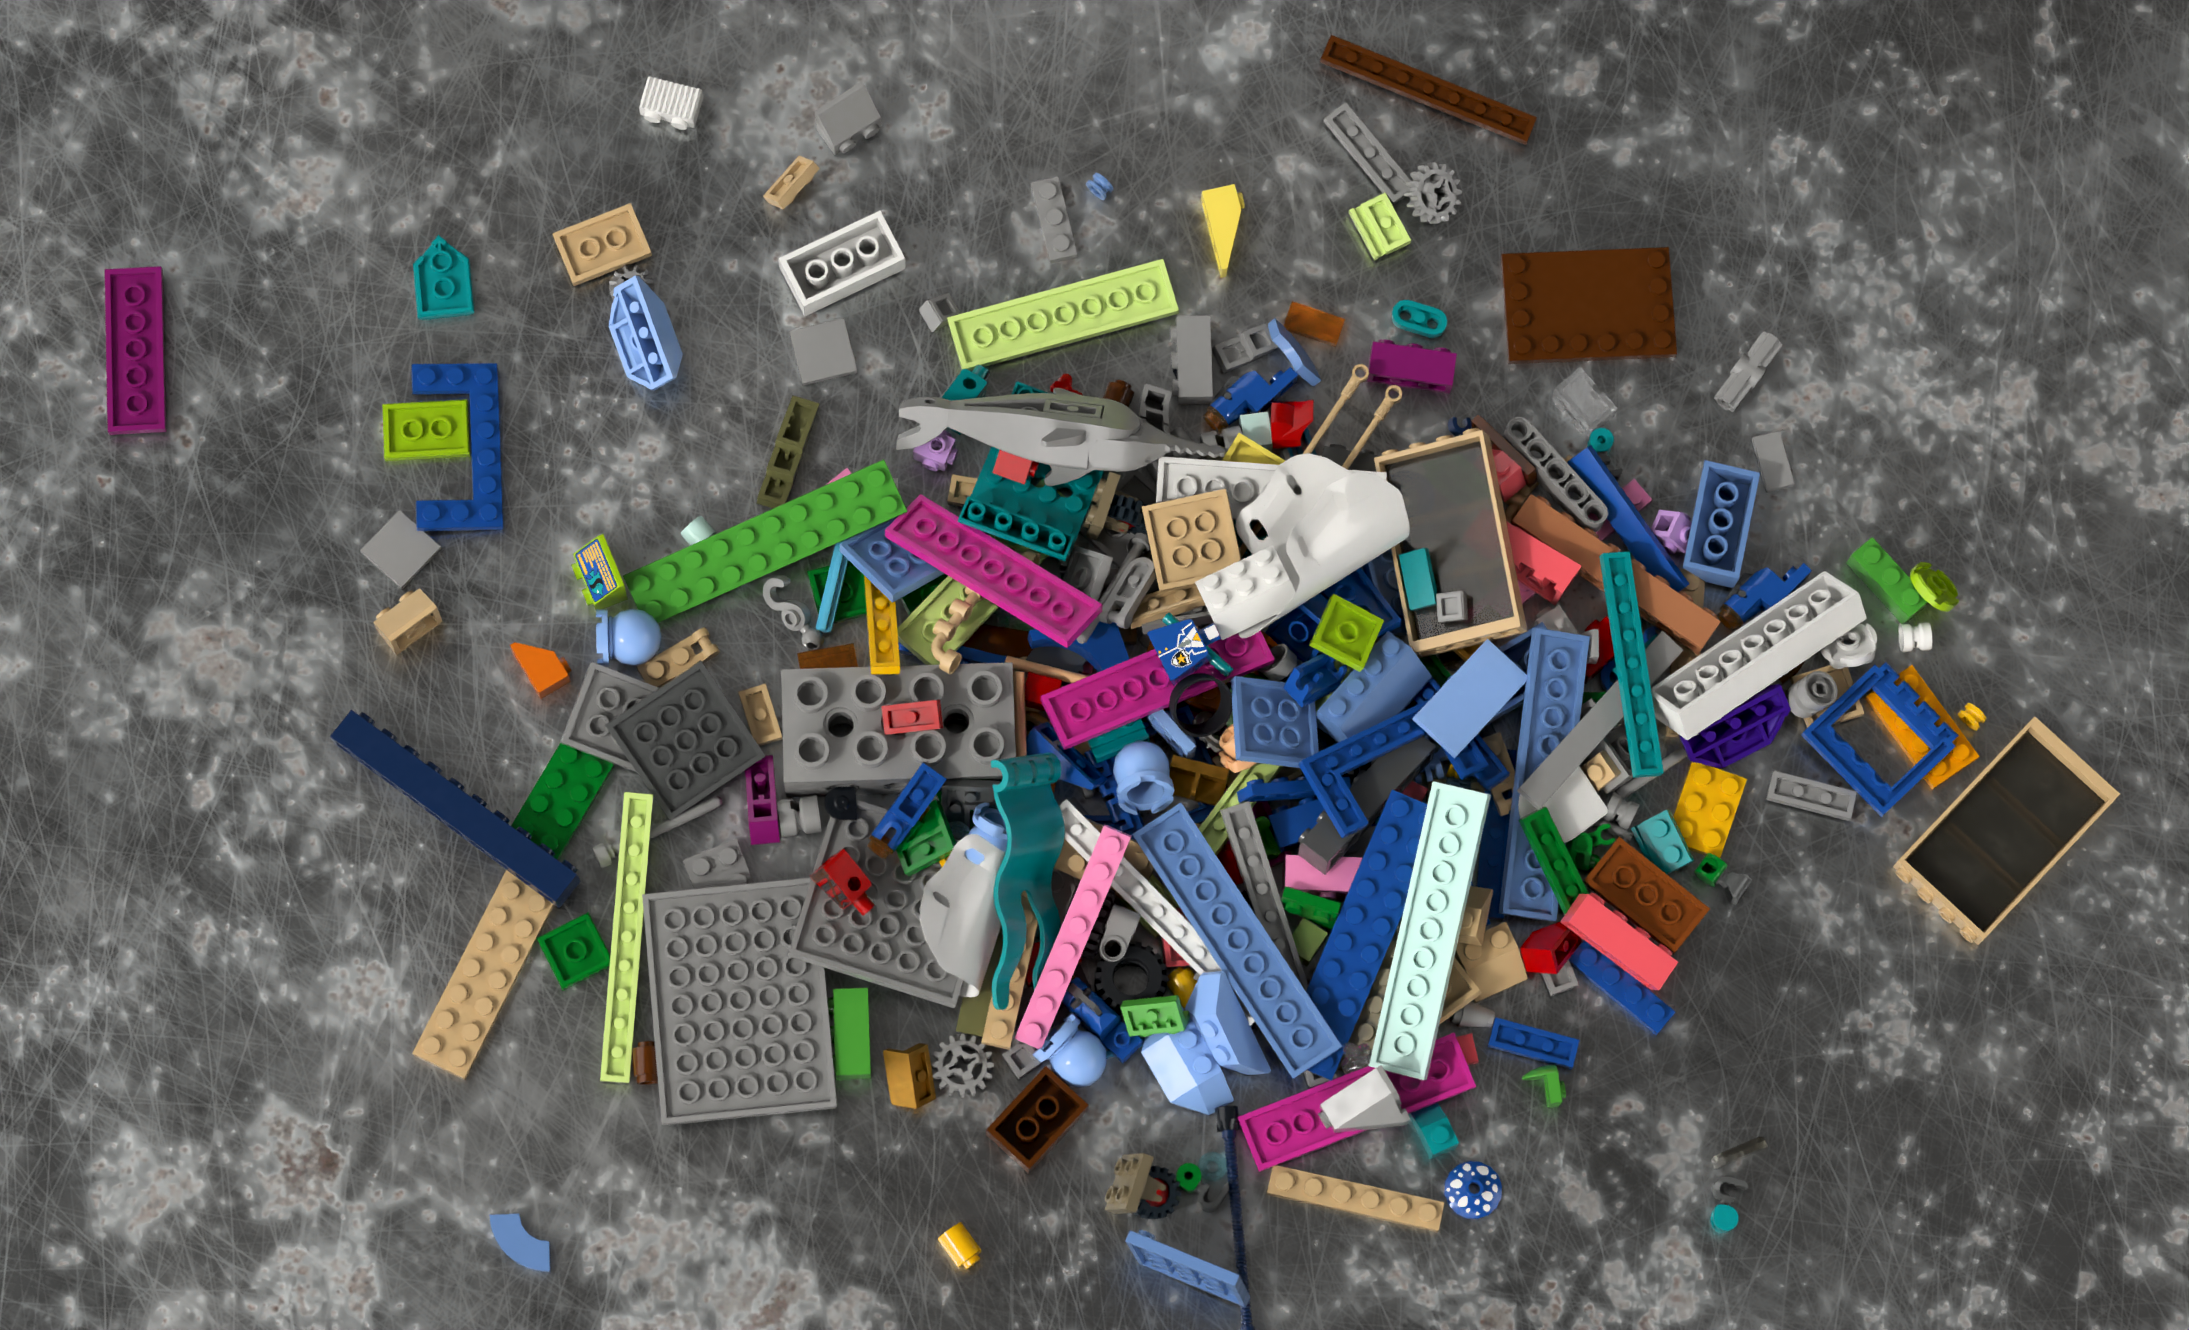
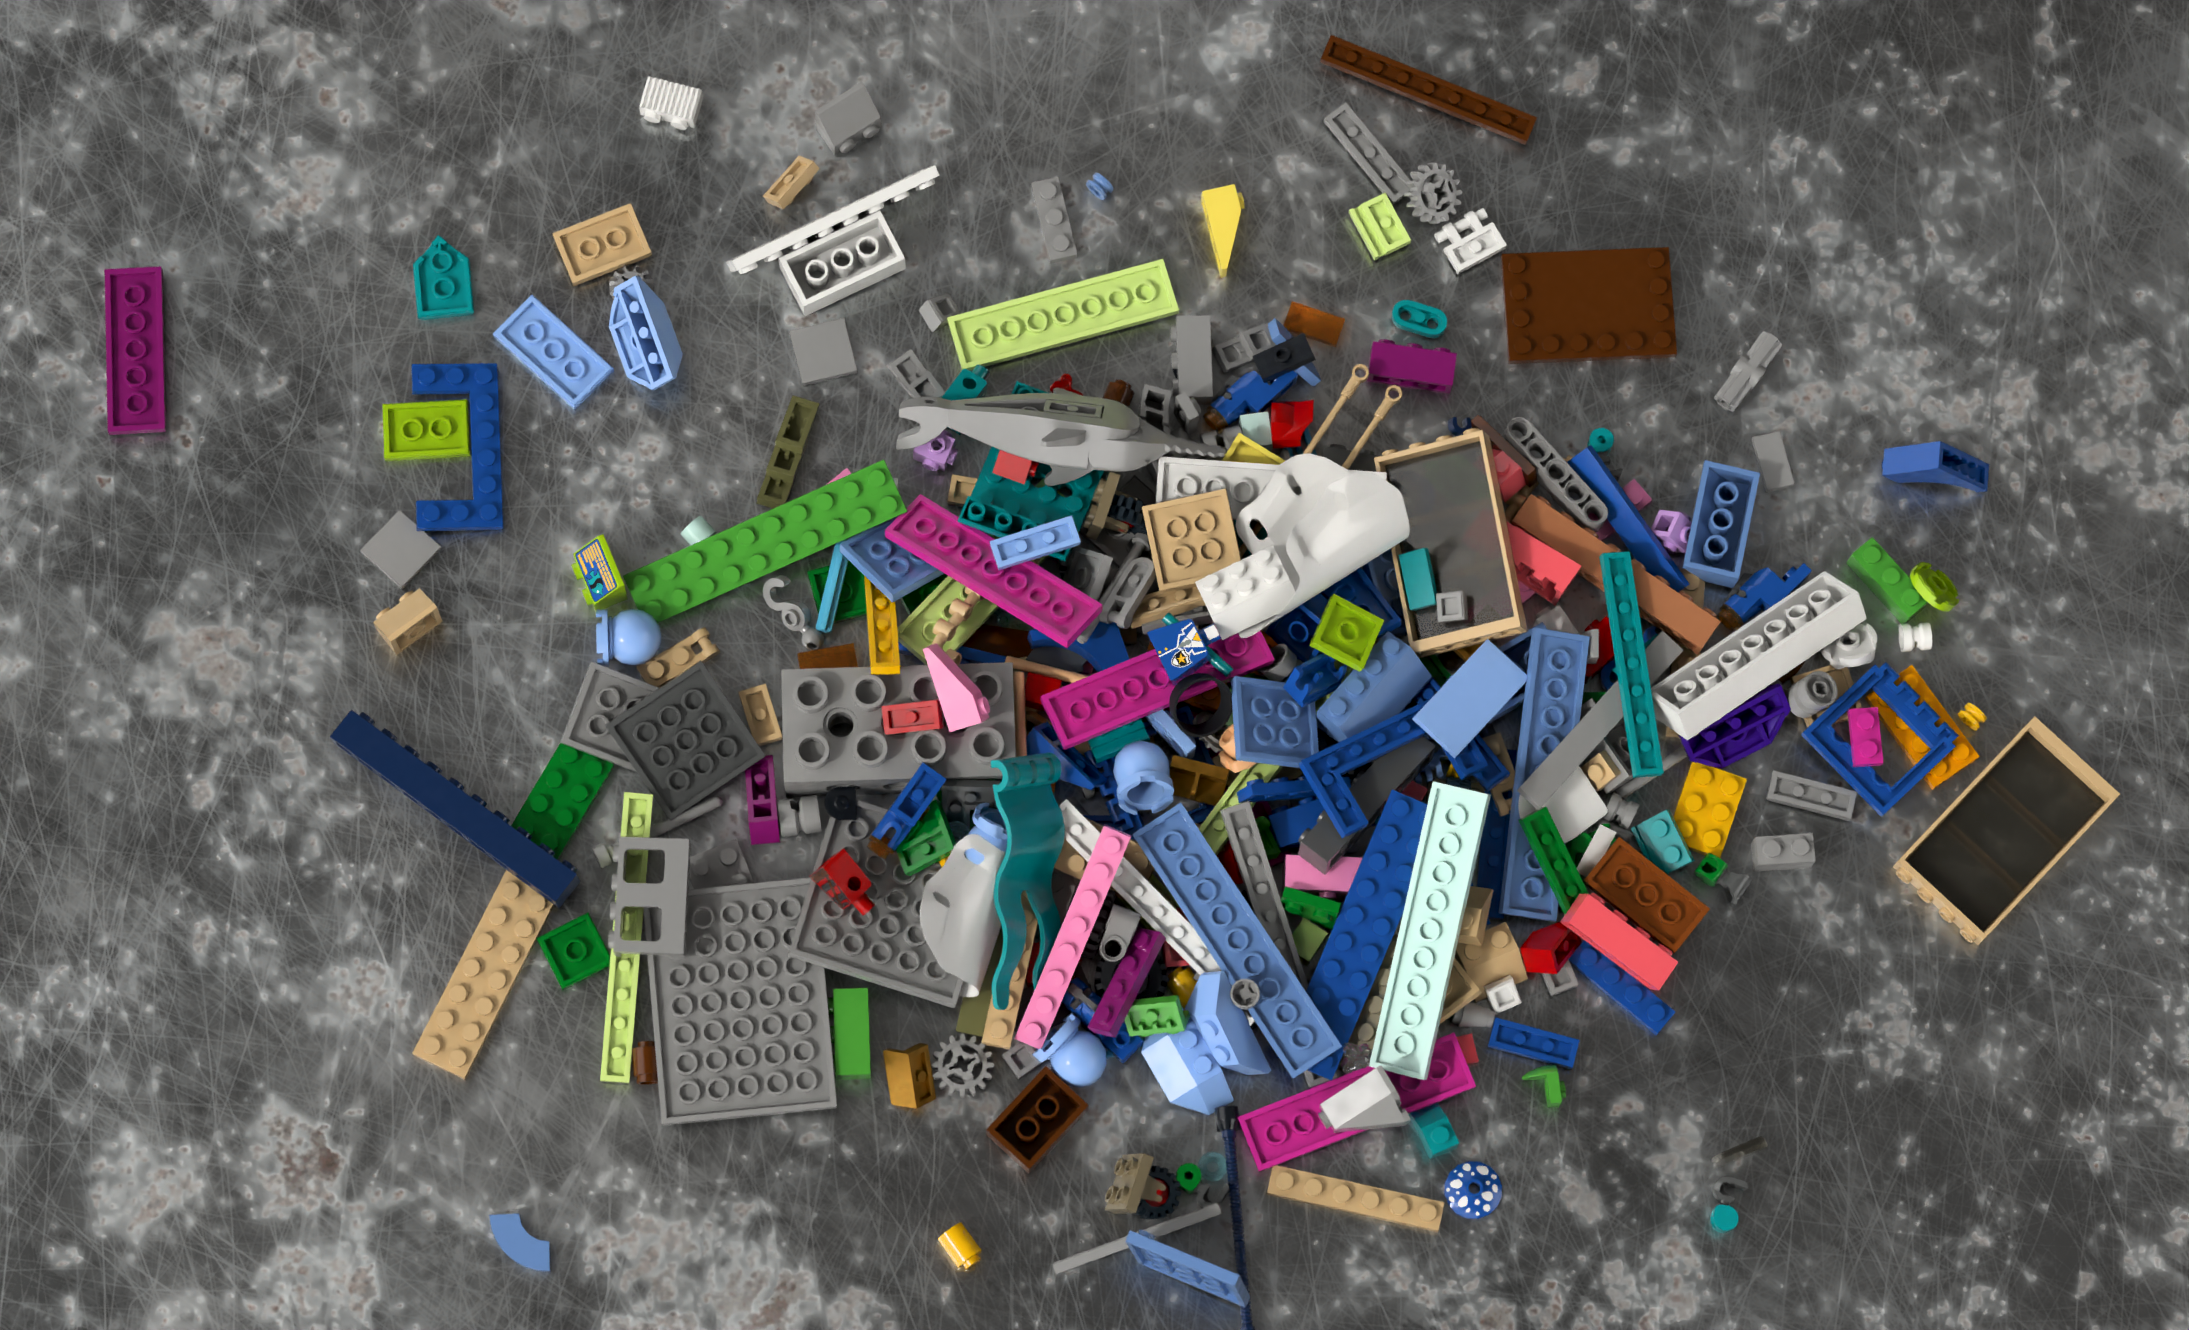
(542, 668): orange slope -> none
(553, 352): none -> light blue tile
(669, 896): none -> light grey window
(843, 216): none -> white plate
(914, 376): none -> light grey slope
(957, 694): none -> bright pink slope
(1035, 542): none -> light blue plate
(1120, 1244): none -> light grey tile
(1126, 982): none -> magenta plate
(1186, 412): none -> light grey plate
(1245, 993): none -> light grey wheel
(1283, 358): none -> black plate
(1474, 247): none -> white plate
(1502, 994): none -> white tile
(1583, 403): clear brick -> none
(1596, 849): none -> white sticker
(1783, 852): none -> light grey brick
(1865, 737): none -> dark pink plate
(1935, 464): none -> blue arch

